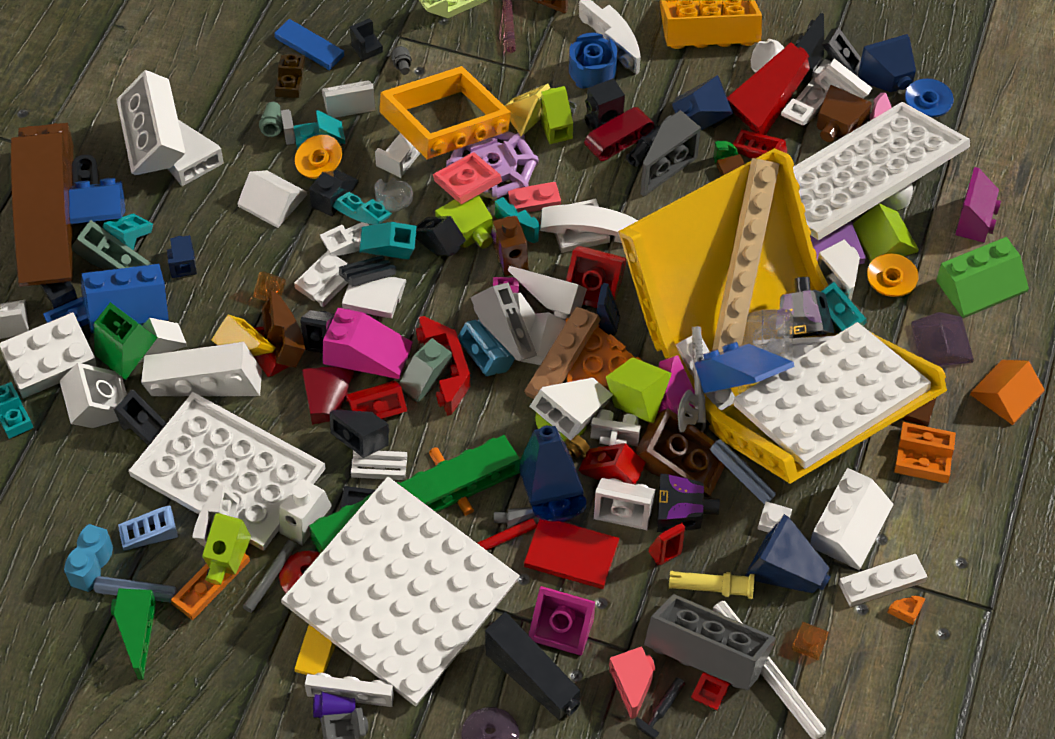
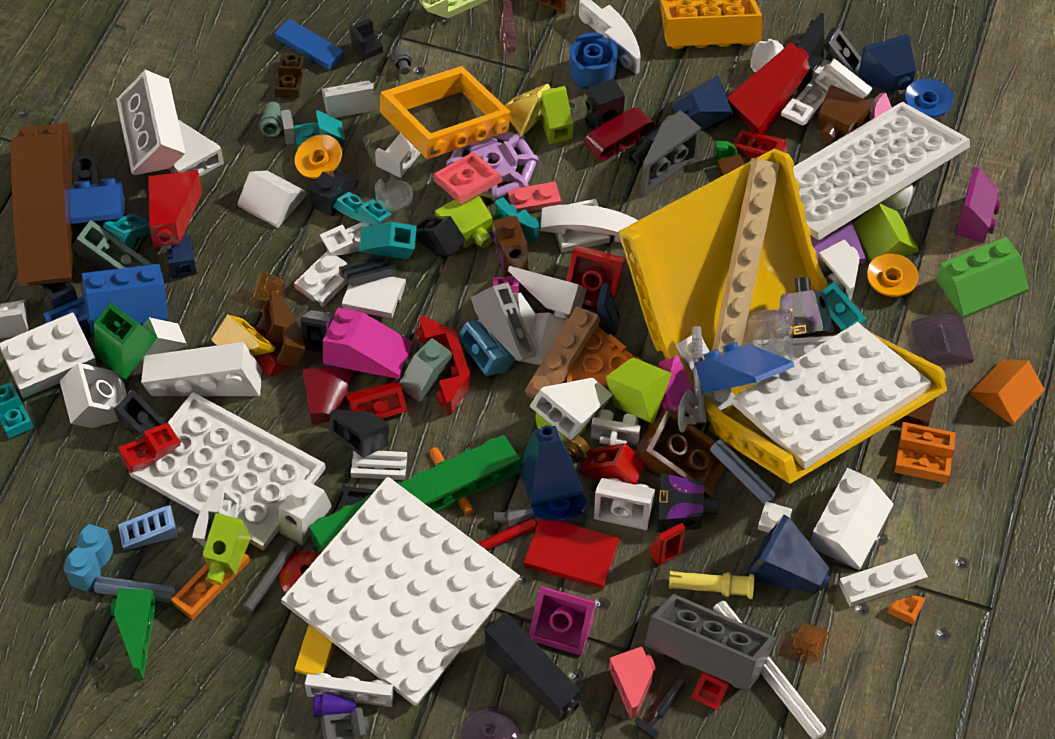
(149, 449): none -> red slope
(172, 205): none -> red slope

